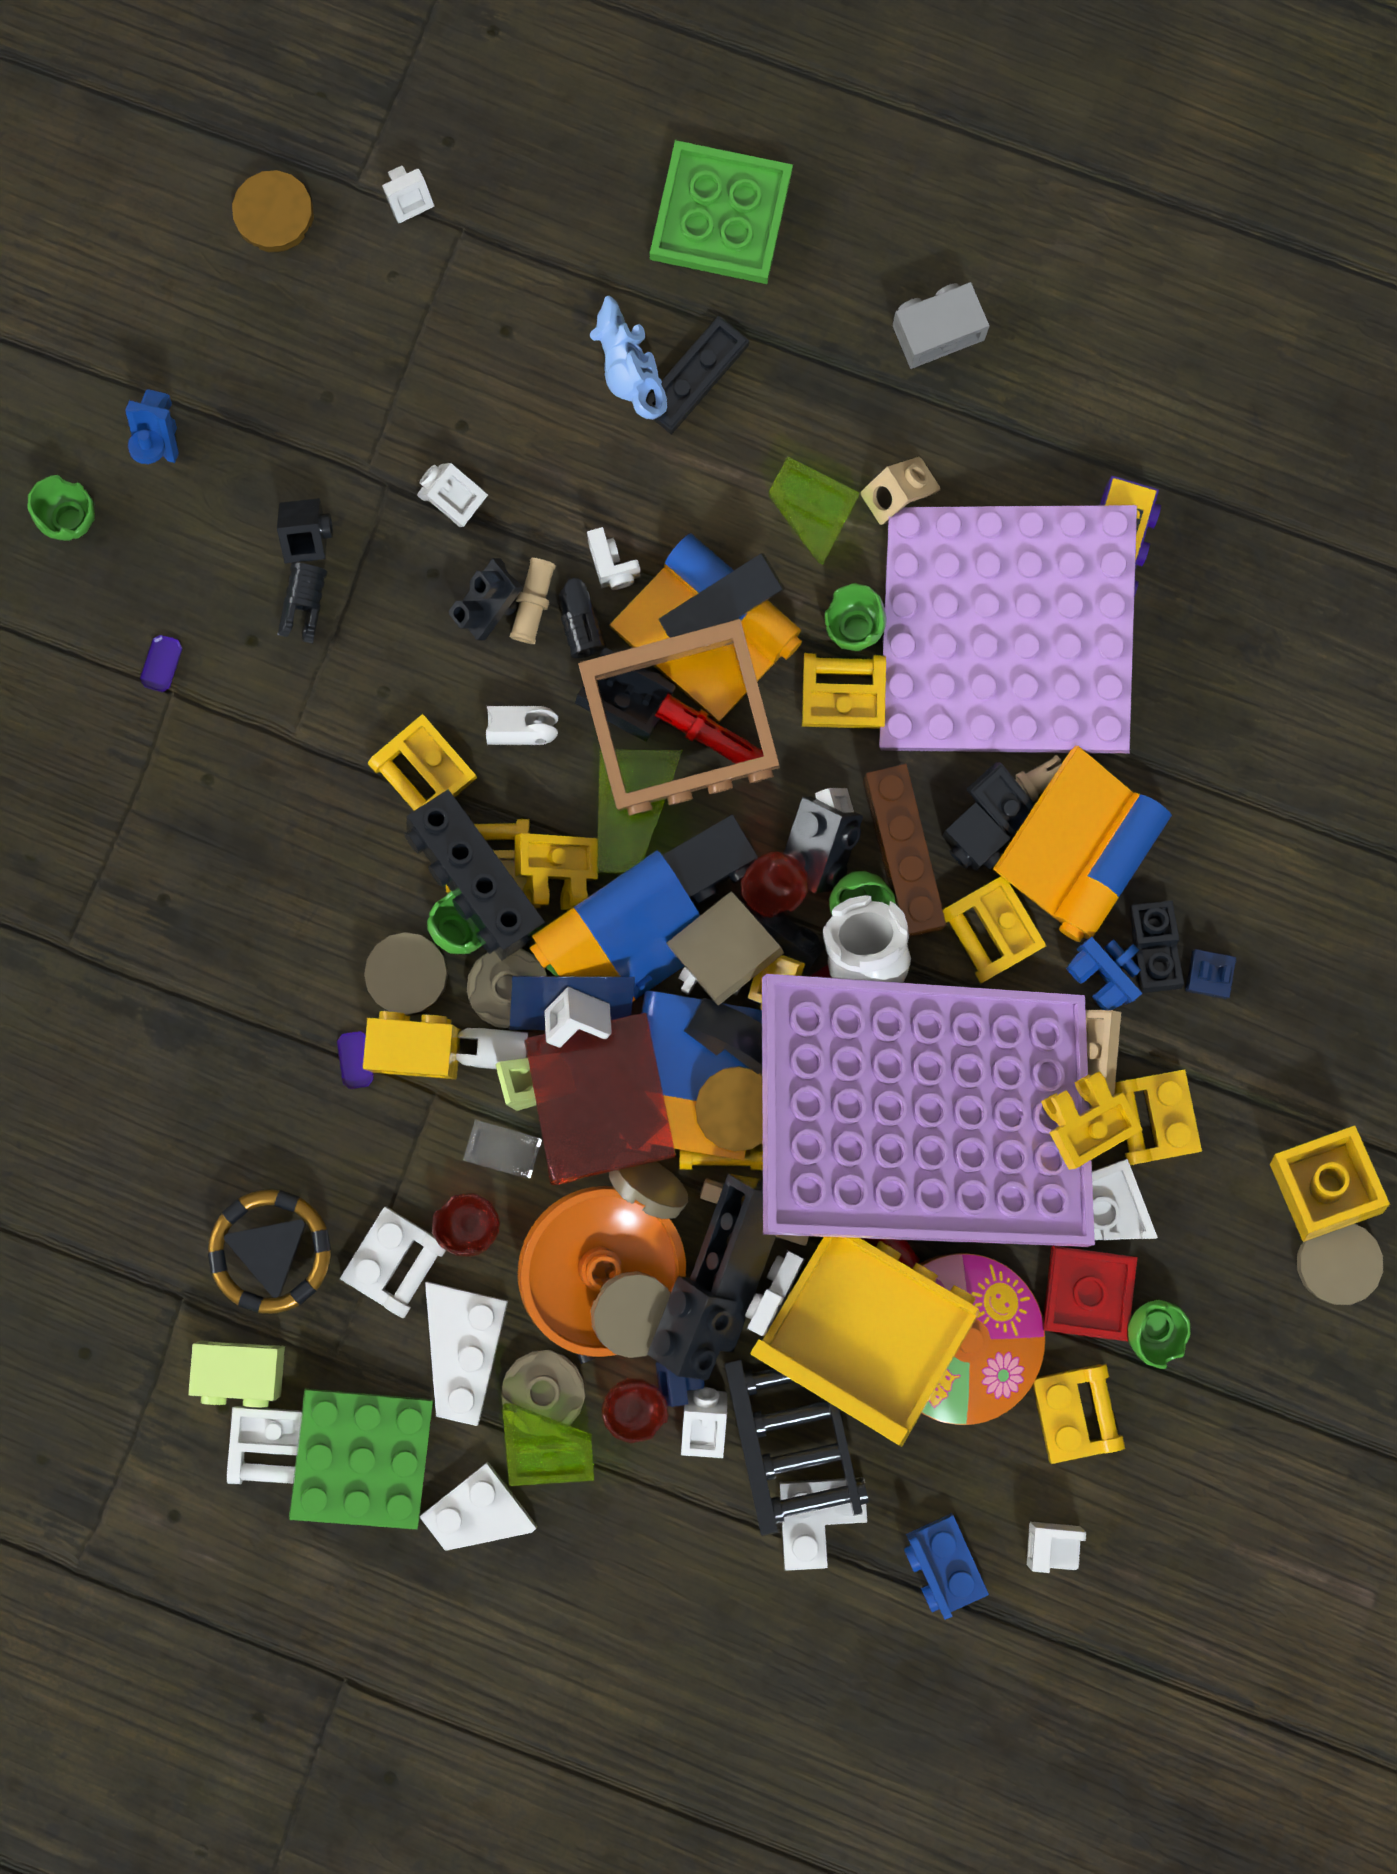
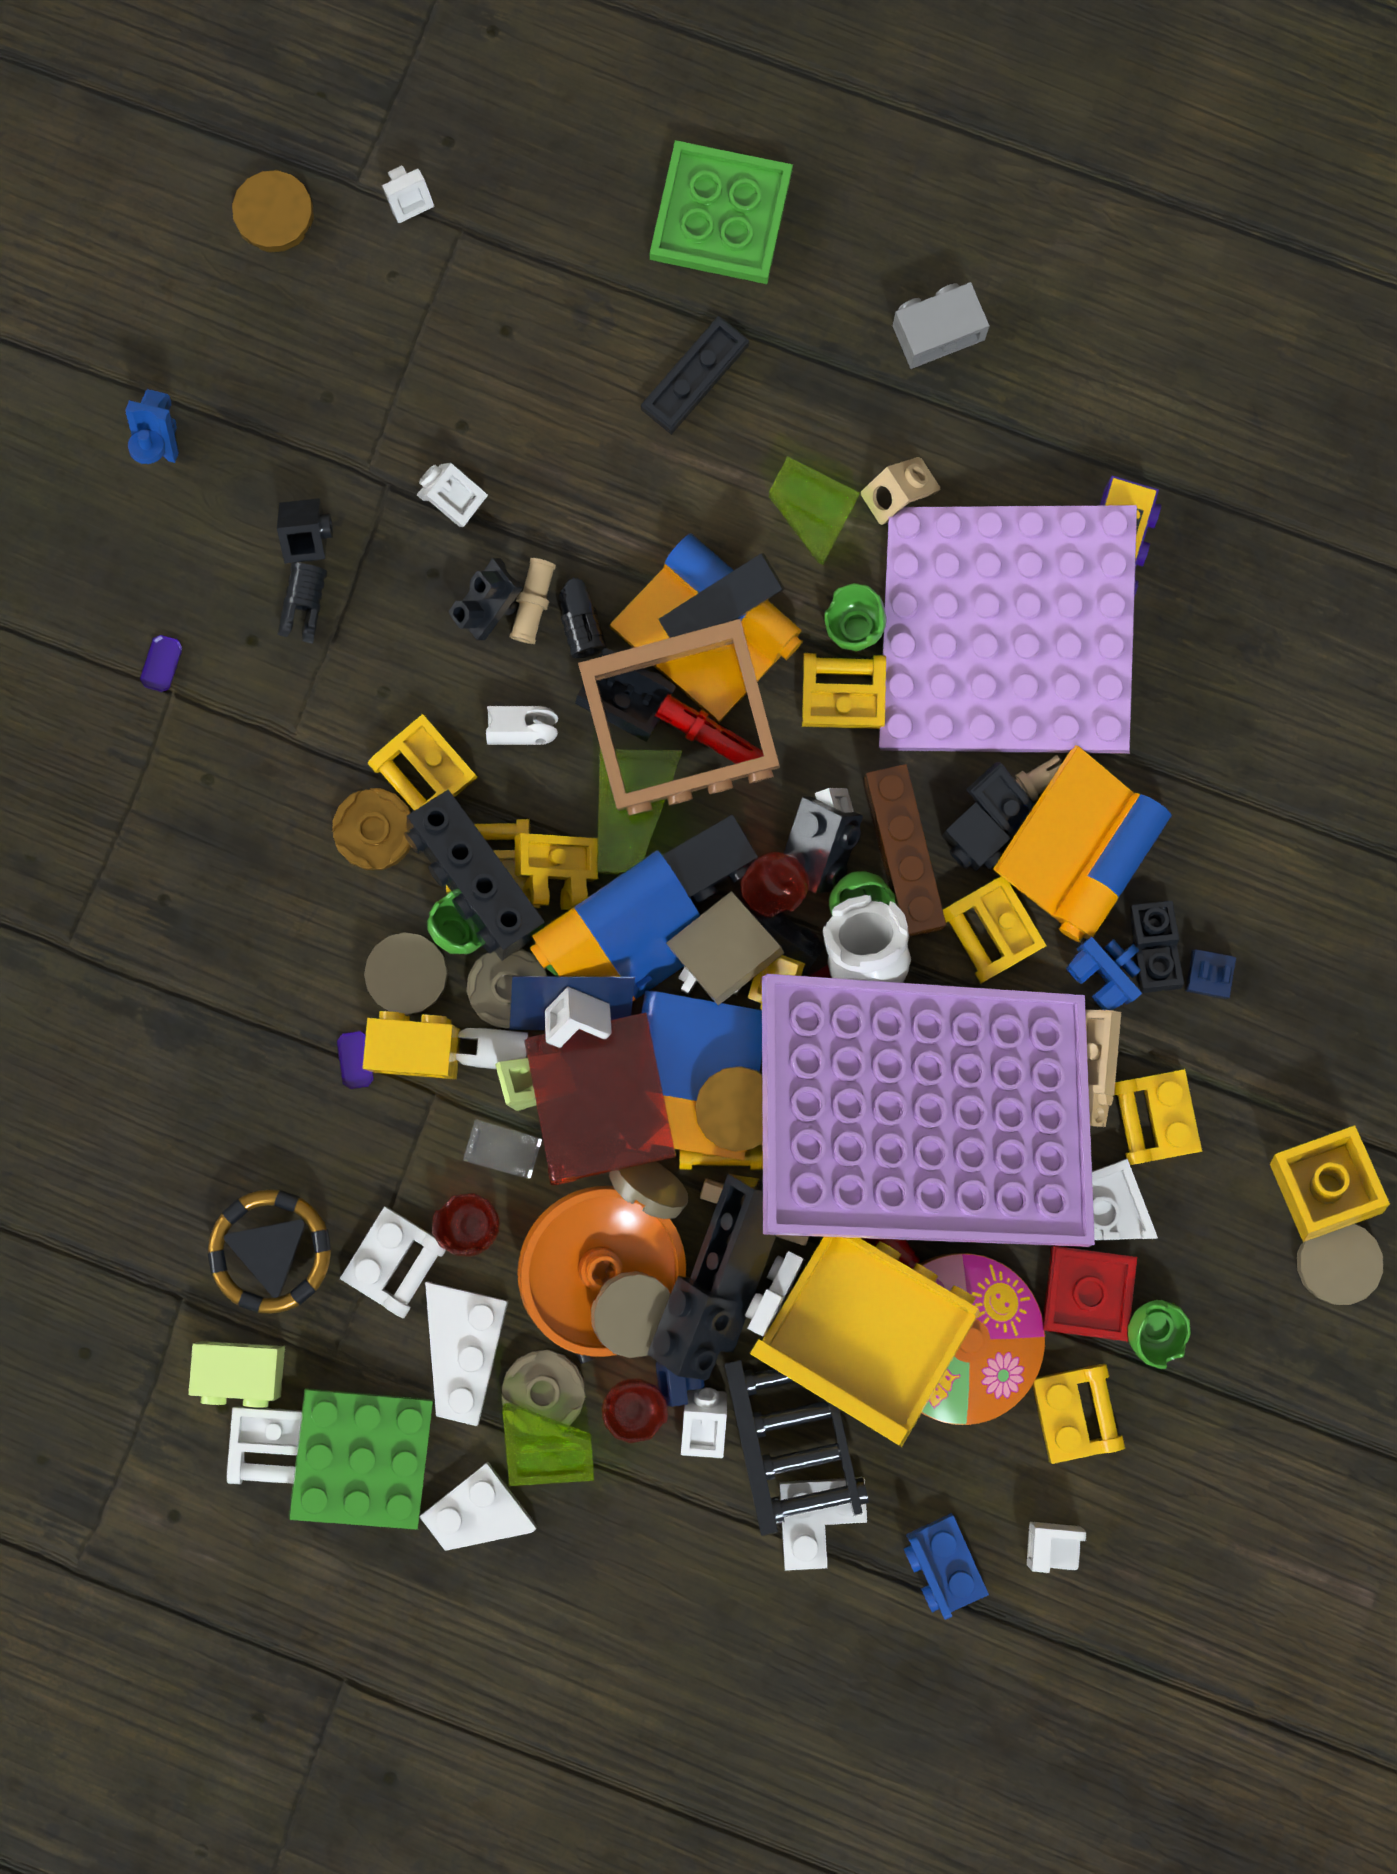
(61, 508): bright green hair -> none
(372, 829): none -> pearl gold tile
(604, 556): white bracket -> none
(627, 369): light blue animal -> none
(727, 1029): black slope -> none
(1095, 1130): yellow plate -> none

